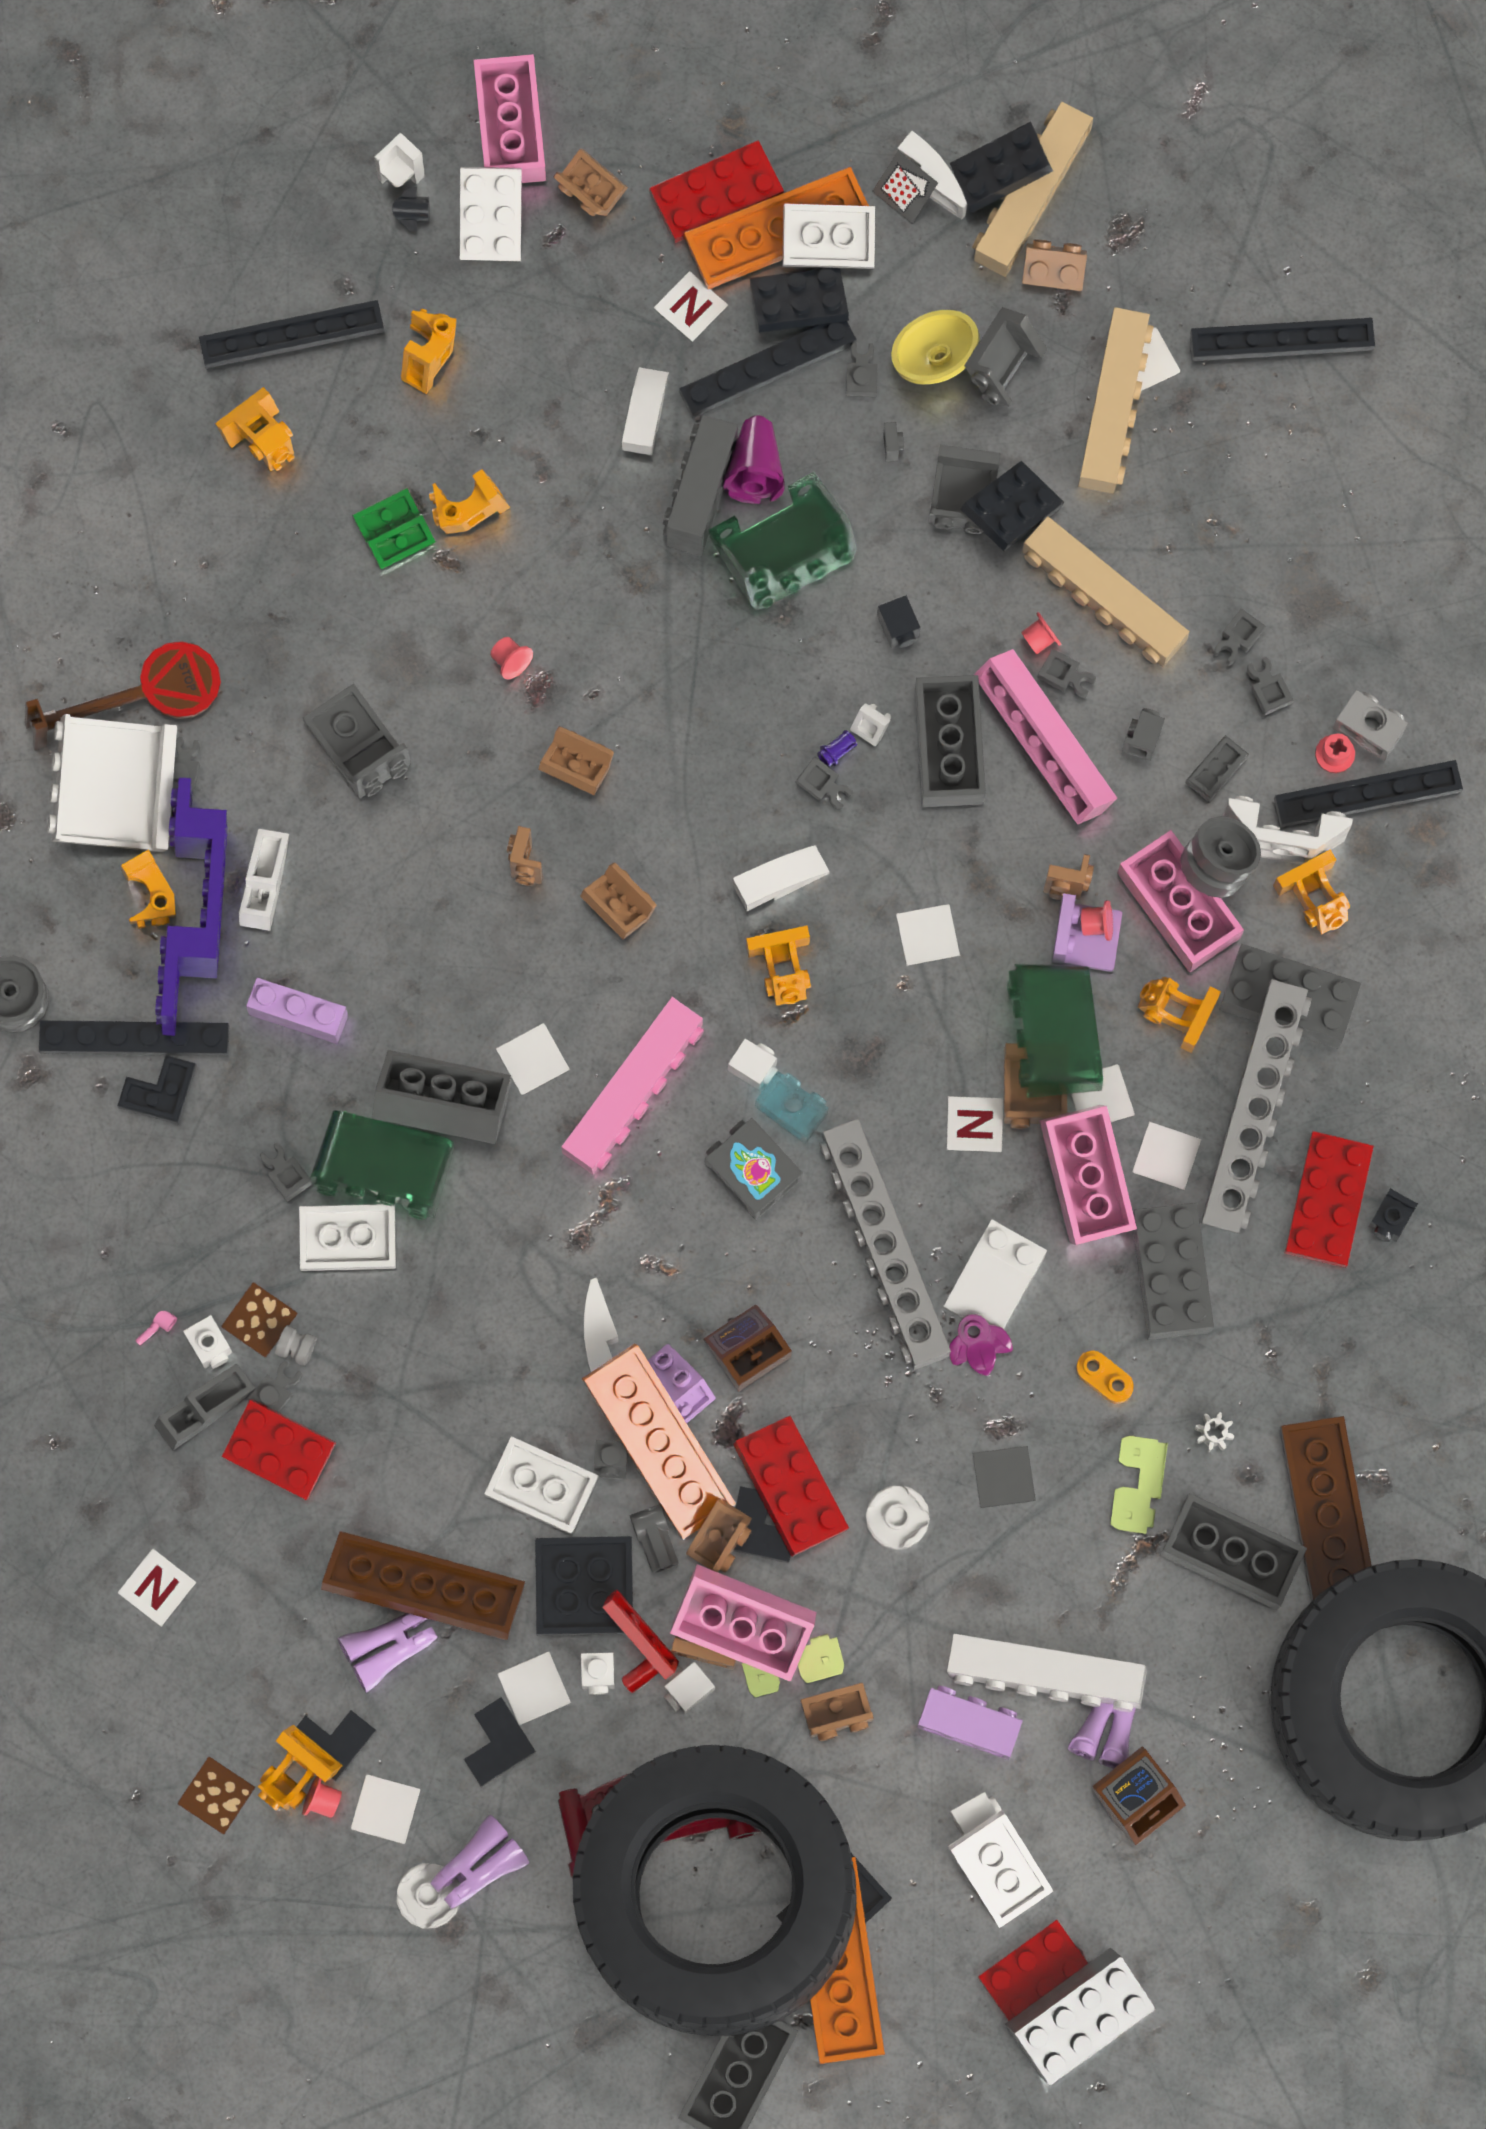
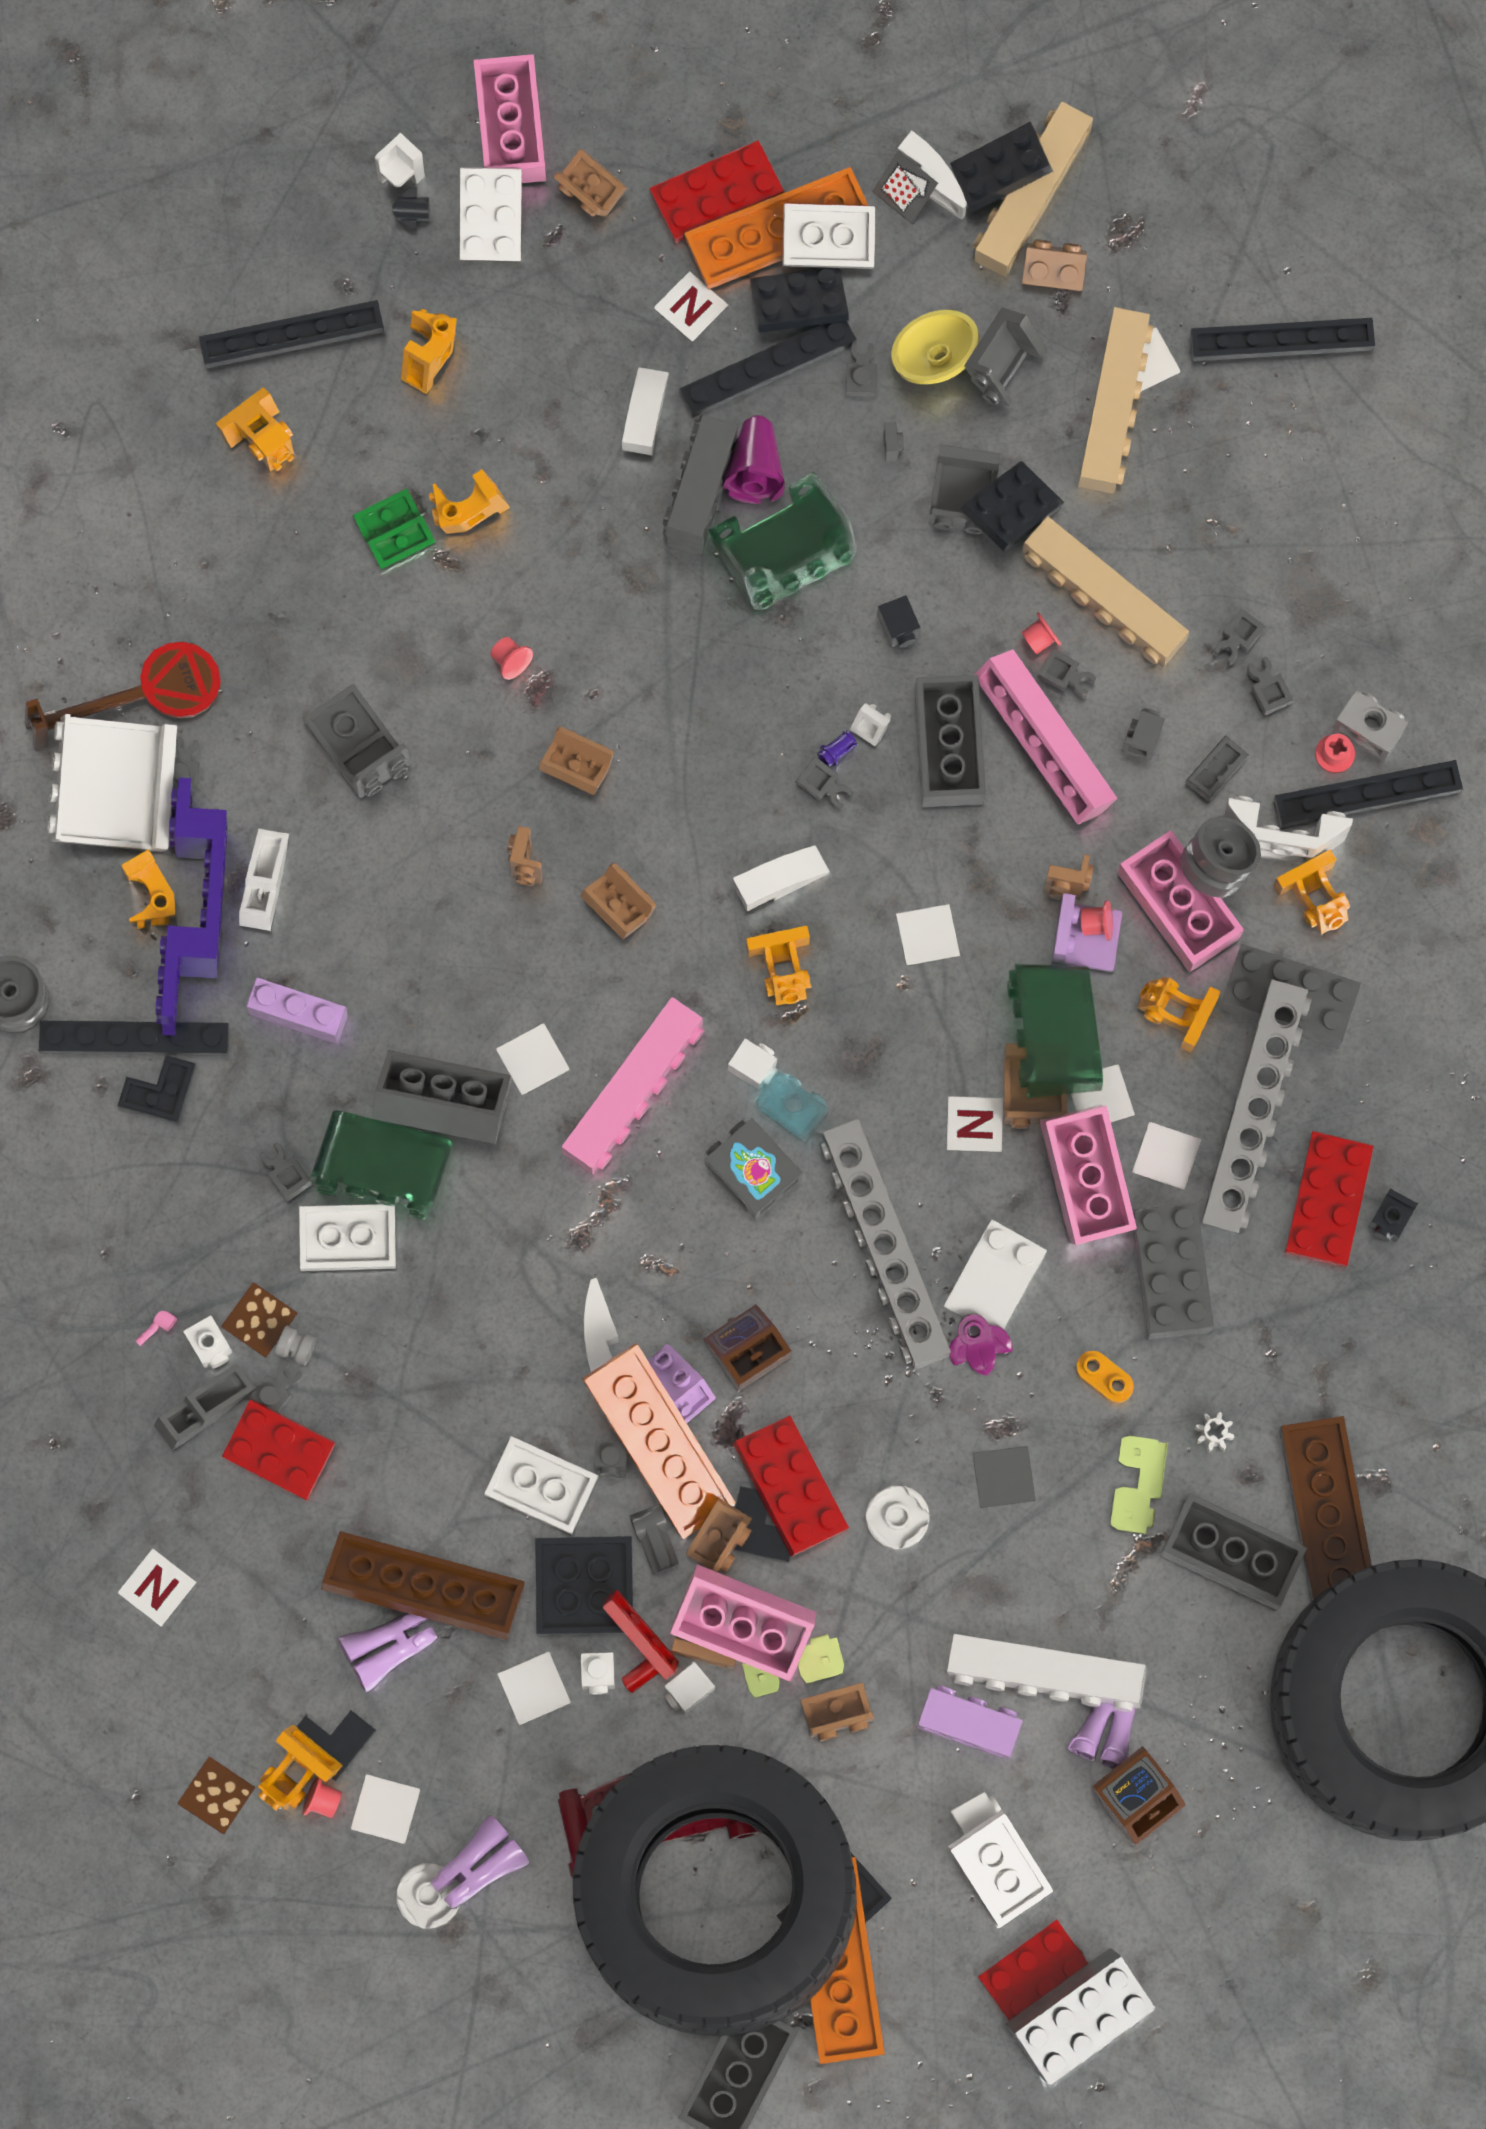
(507, 1745): black tile -> none

